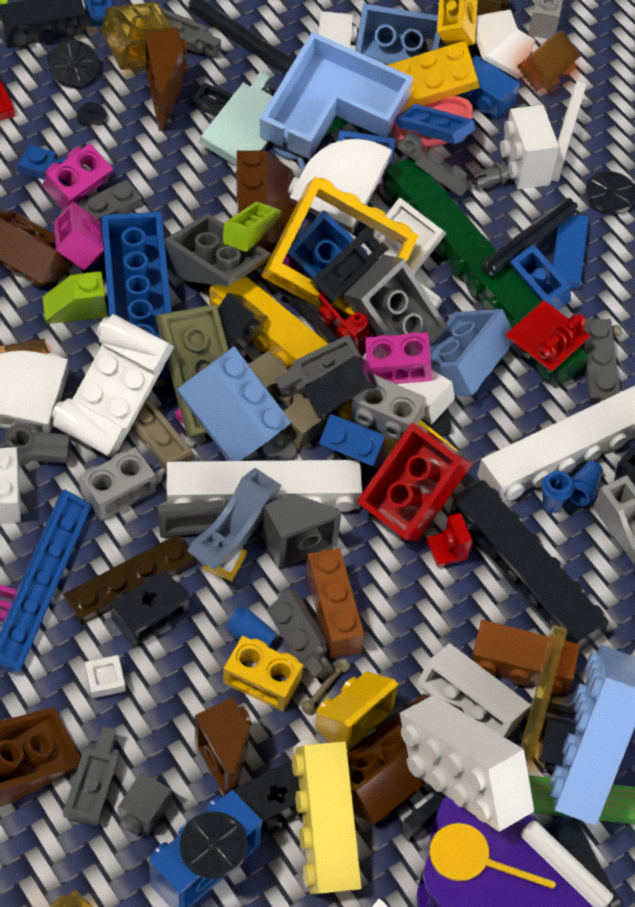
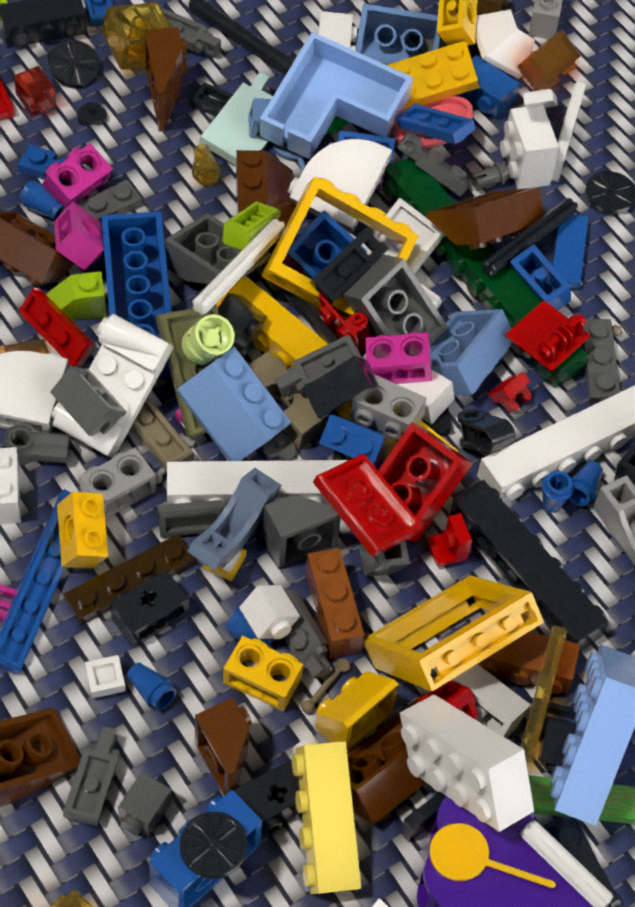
(35, 91): none -> clear red brick
(40, 200): none -> blue cone
(56, 328): none -> red tile
(82, 530): none -> yellow brick
(87, 401): none -> dark grey hinge
(152, 686): none -> blue cone
(205, 167): none -> clear yellow cone
(208, 339): none -> yellowish green wheel
(238, 267): none -> white axle
(256, 110): none -> medium blue slope
(269, 612): none -> white brick
(368, 504): none -> red tile
(385, 563): none -> dark grey brick
(456, 695): none -> red bracket
(484, 431): none -> black piece
(488, 216): none -> reddish brown slope
(507, 607): none -> yellow window
(508, 390): none -> red tile
(543, 97): none -> white tile

